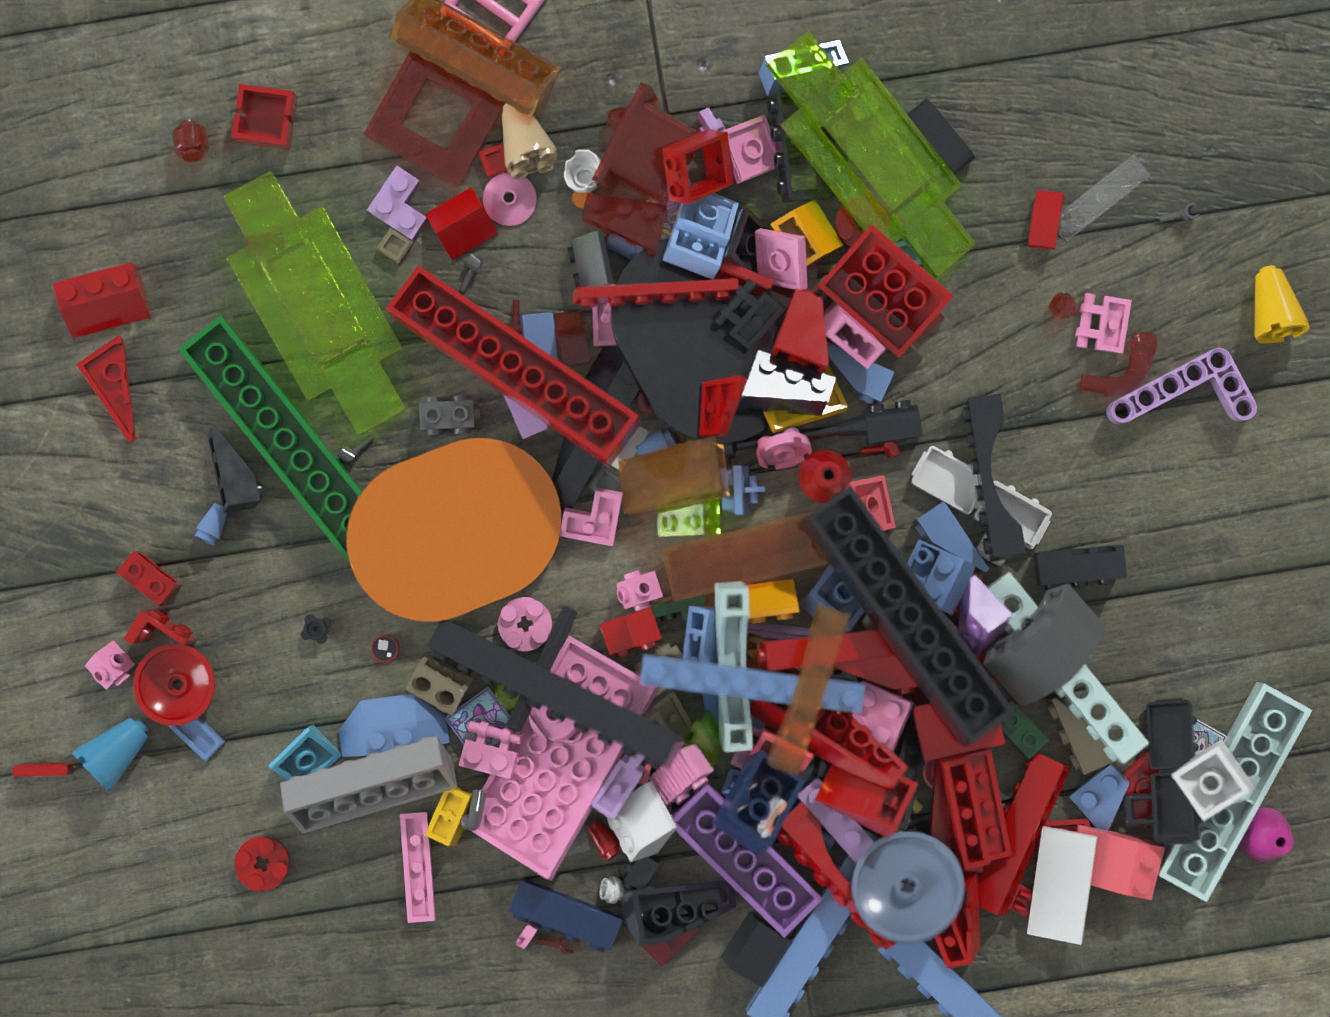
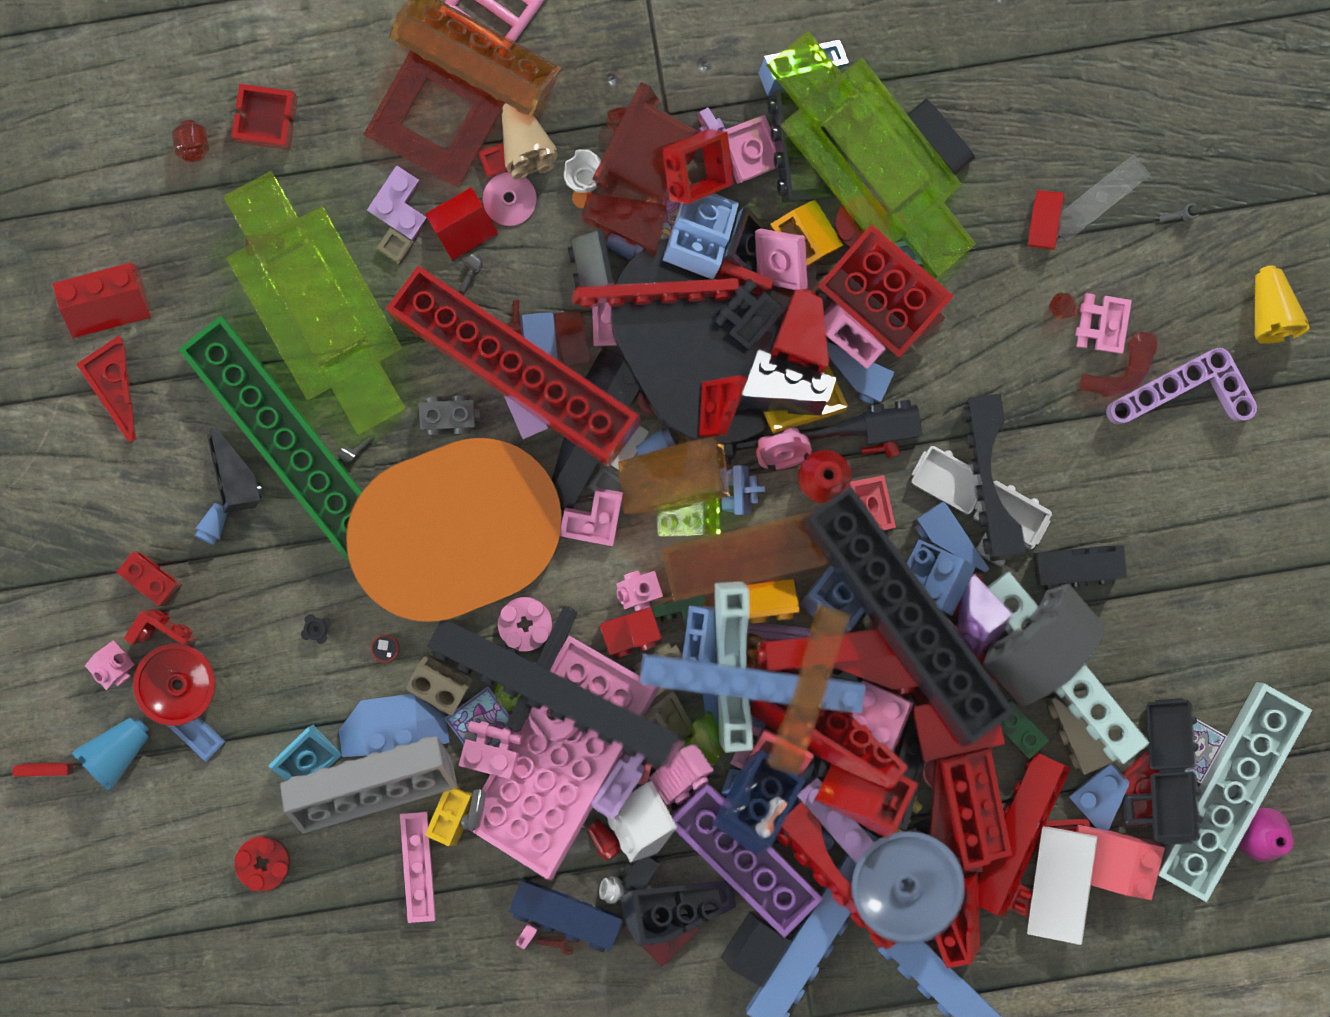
(1213, 780): white slope -> none

